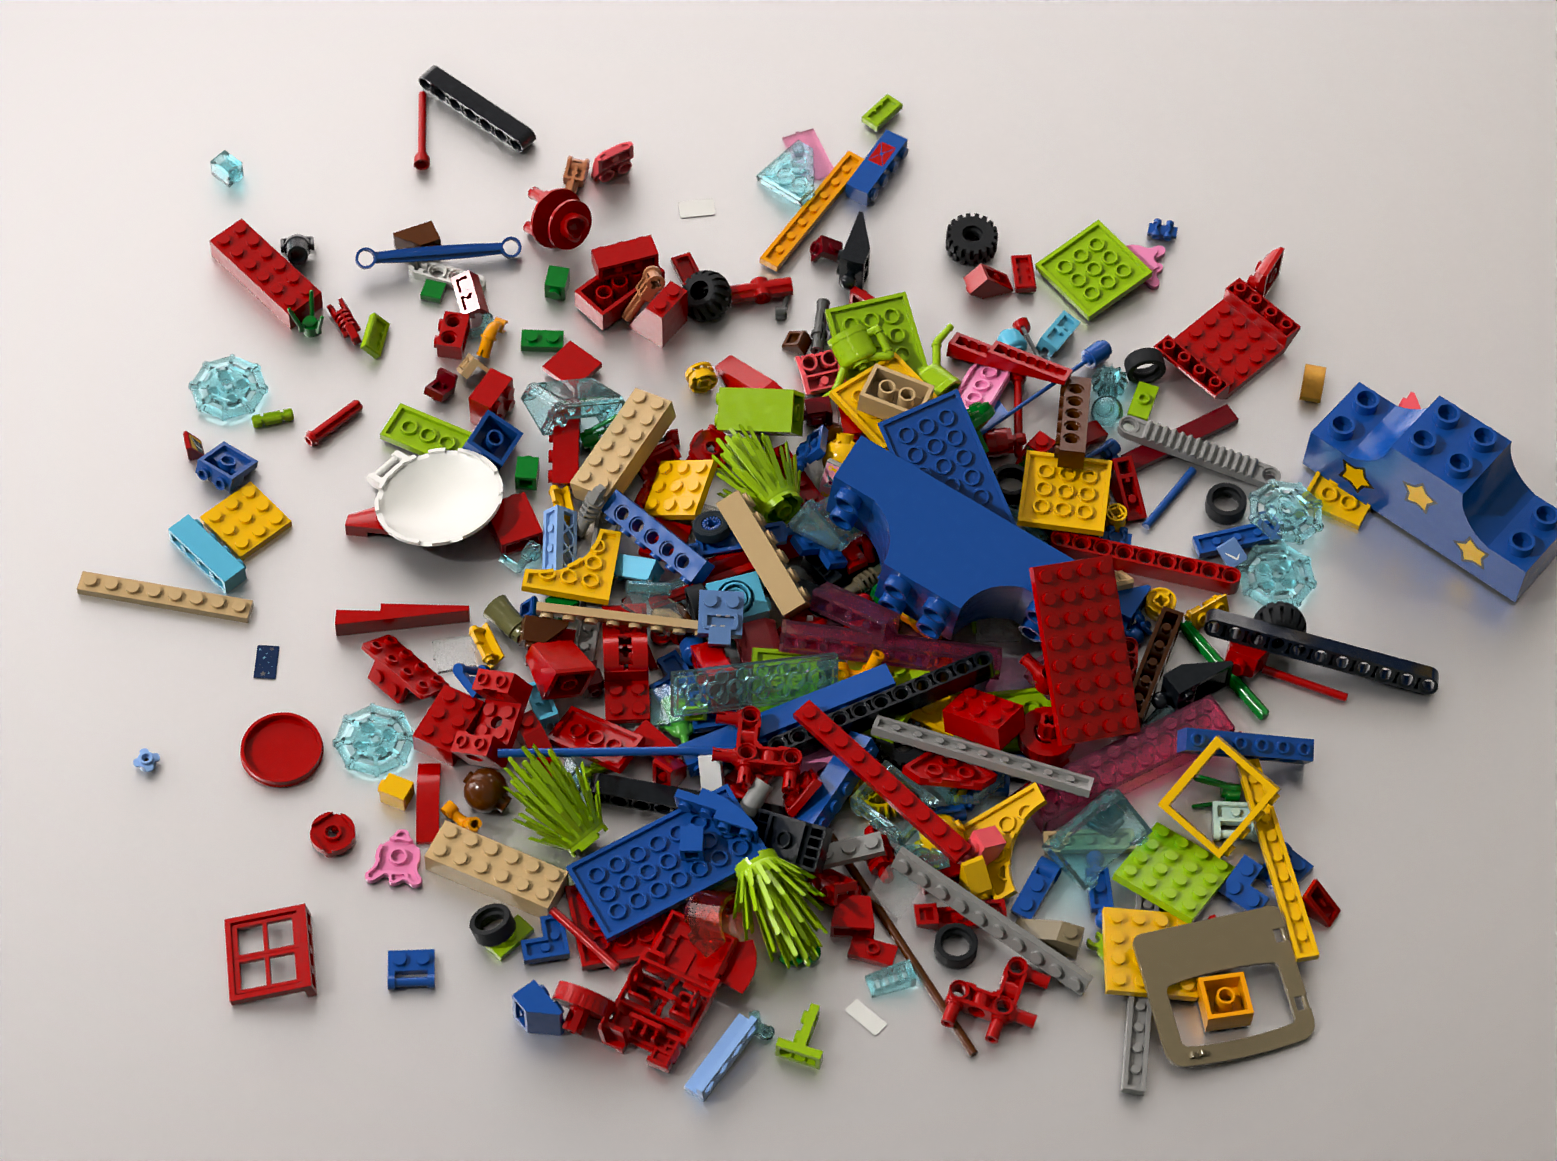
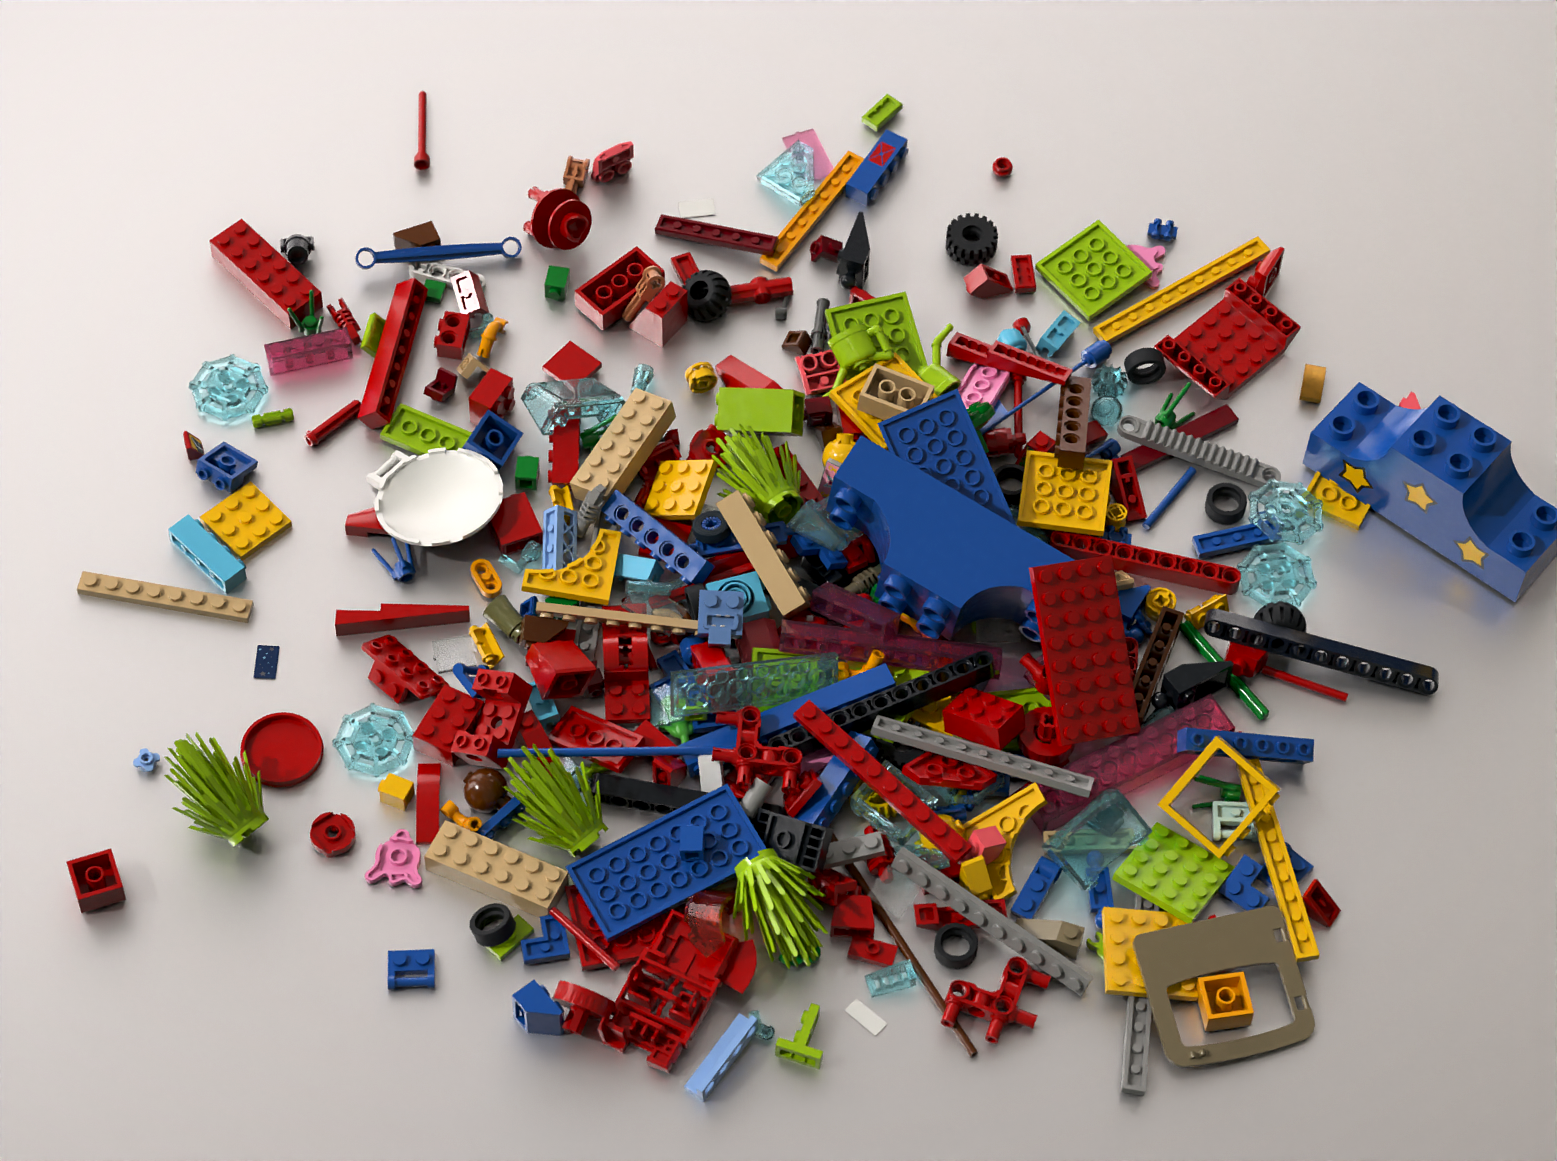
(96, 880): none -> red brick
(225, 802): none -> lime plant
(227, 168): clear light blue brick -> none
(302, 948): red window -> none
(308, 351): none -> clear pink brick
(392, 353): none -> red brick
(403, 570): none -> blue plant
(477, 108): black beam -> none
(486, 580): none -> light orange plate
(501, 818): none -> blue plate
(542, 340): green plate -> none
(624, 257): red brick -> none
(642, 377): none -> clear light blue cone
(716, 235): none -> dark red tile
(726, 815): blue slope -> none
(813, 448): blue plate -> none
(1002, 167): none -> red plate
(1143, 400): lime plate -> none
(1168, 417): none -> green plant
(1181, 290): none -> yellow plate
(1232, 553): medium blue slope -> none

